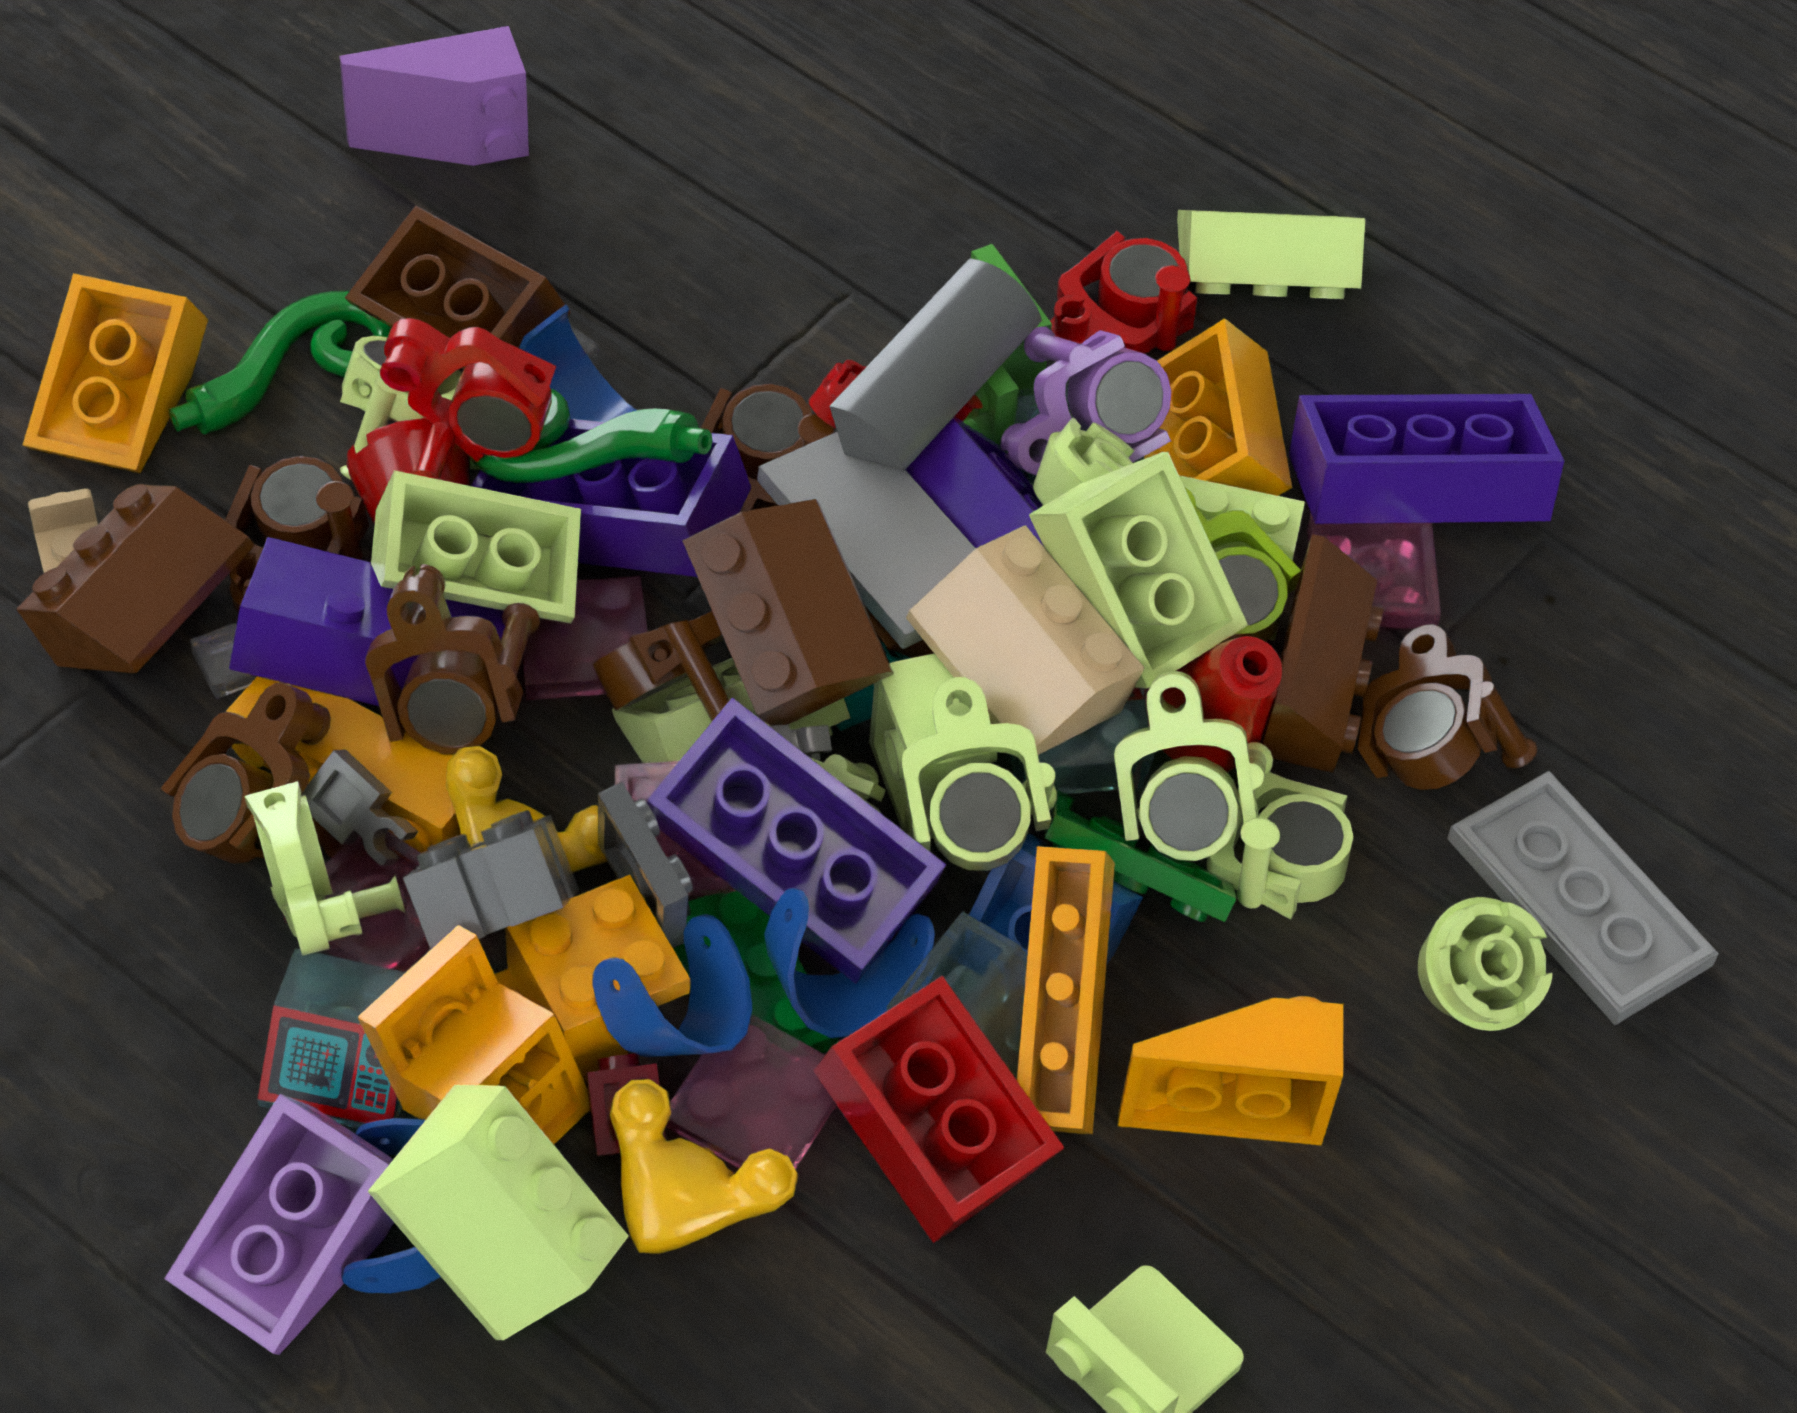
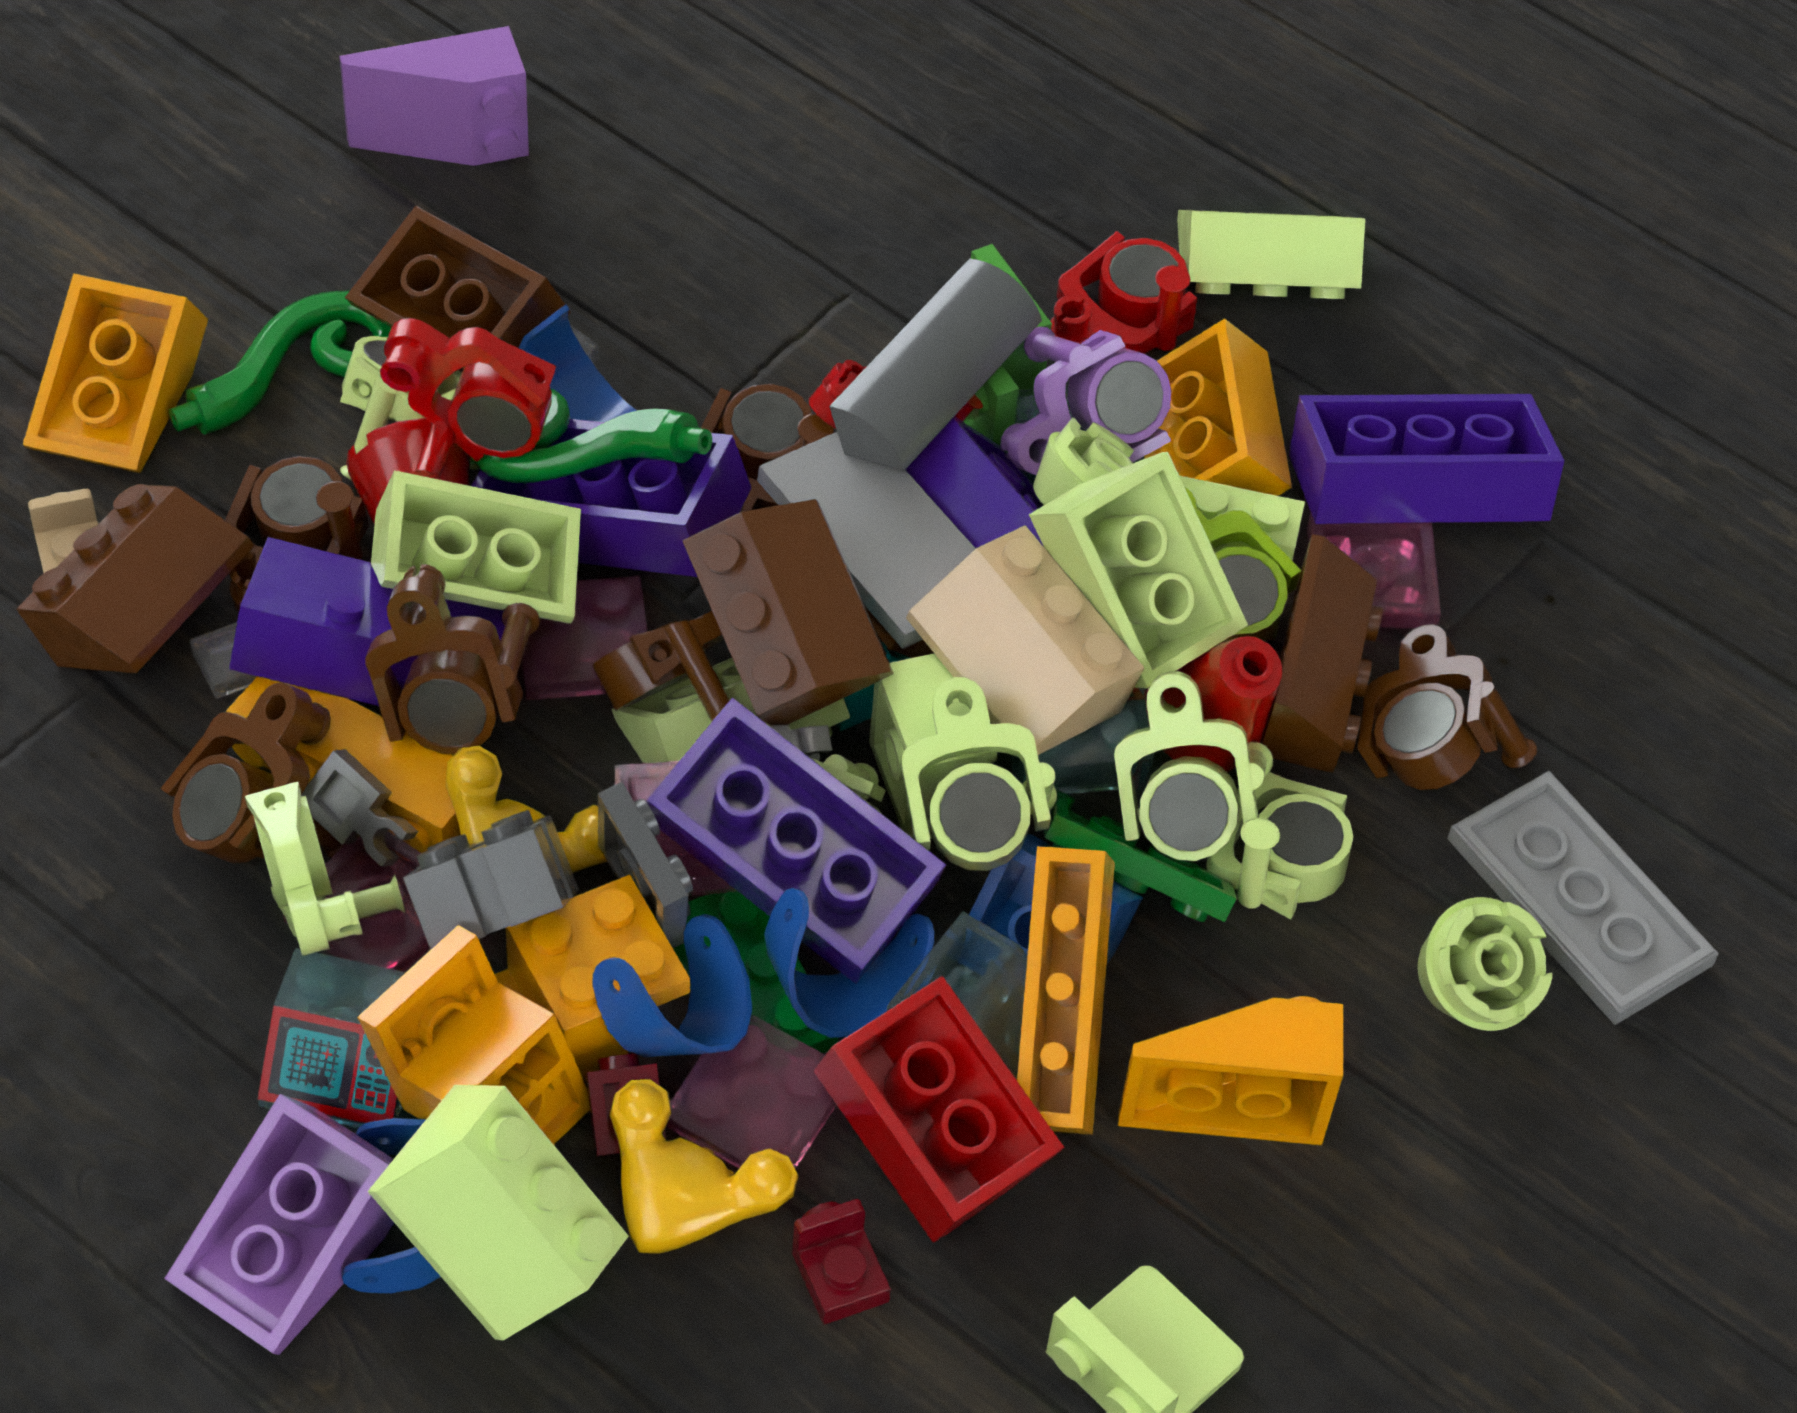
(838, 1261): none -> dark red bracket

